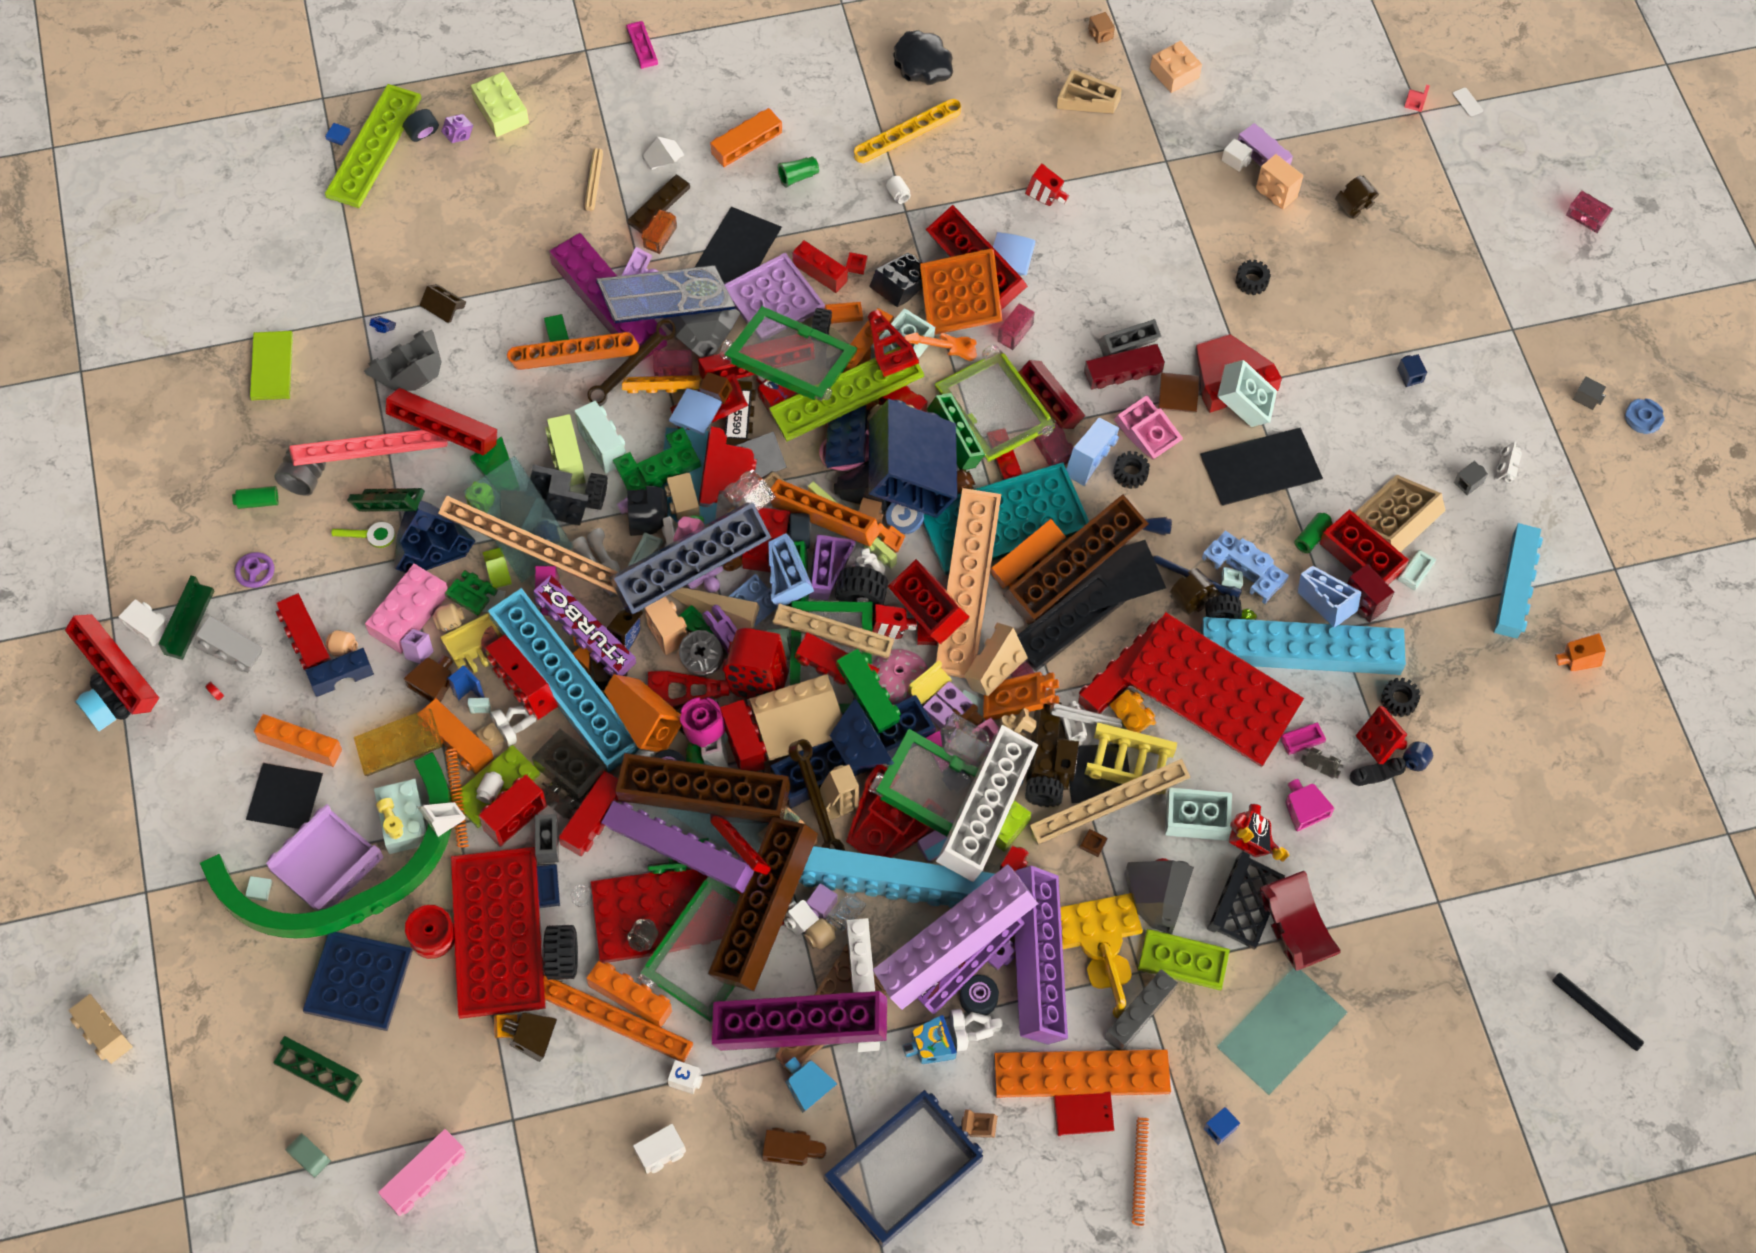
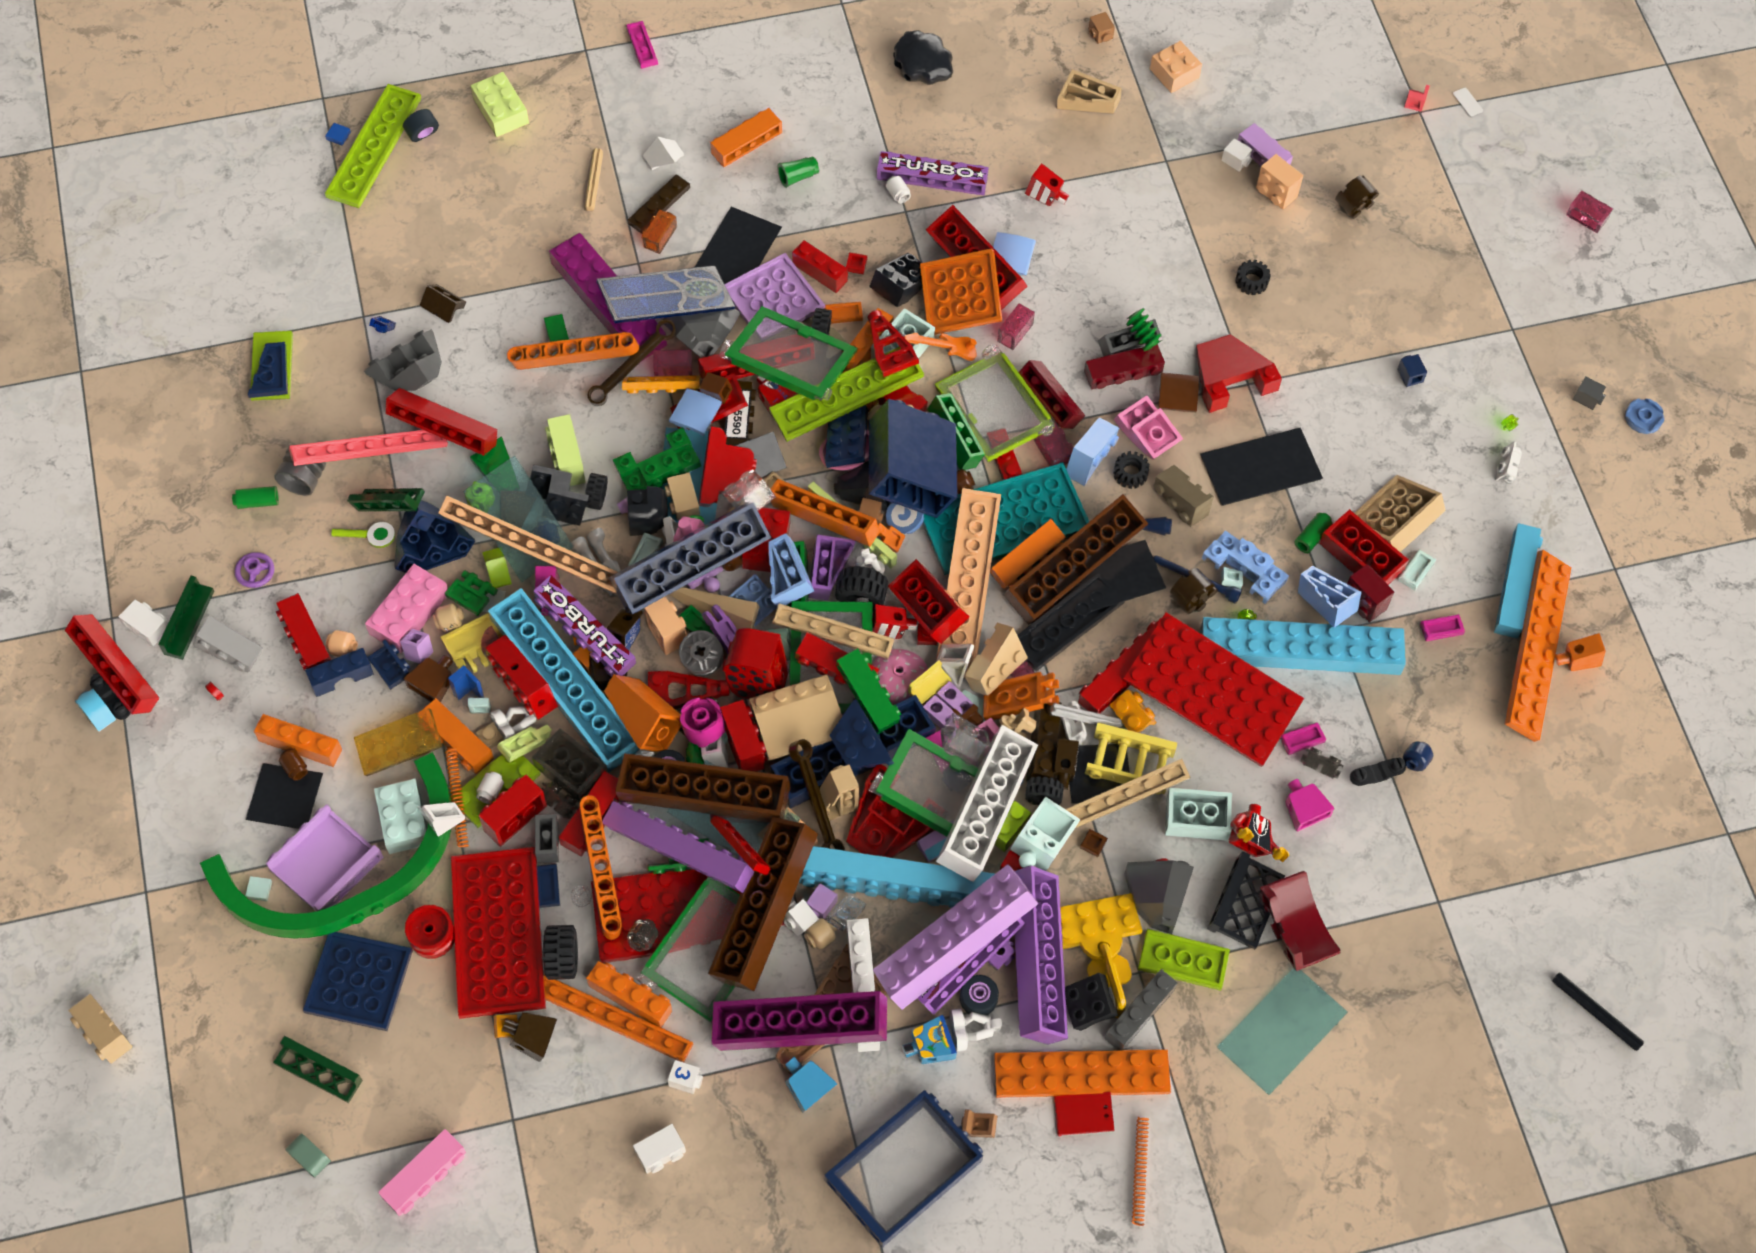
(272, 372): none -> dark blue wing
(293, 764): none -> reddish brown brick
(389, 665): none -> dark blue bracket
(392, 824): light yellow leg -> none
(457, 128): medium lavender brick -> none
(524, 742): none -> yellowish green hinge
(600, 435): light aqua brick -> none
(600, 876): none -> orange beam
(638, 263): lavender plate -> none
(791, 1147): reddish brown hinge -> none
(800, 528): black wheel -> none
(903, 137): yellow beam -> none
(933, 173): none -> medium lavender brick
(955, 661): none -> white slope
(1044, 835): none -> light aqua slope
(1089, 1001): none -> black brick
(1143, 329): none -> green piece
(1183, 495): none -> dark tan wedge
(1221, 1125): blue panel -> none
(1223, 607): black tyre -> none
(1247, 393): light aqua brick -> none
(1382, 735): red plate -> none
(1400, 686): black tyre -> none
(1442, 627): none -> dark pink tile
(1471, 477): dark grey brick -> none
(1510, 422): none -> clear neon green plate
(1538, 646): none -> orange plate

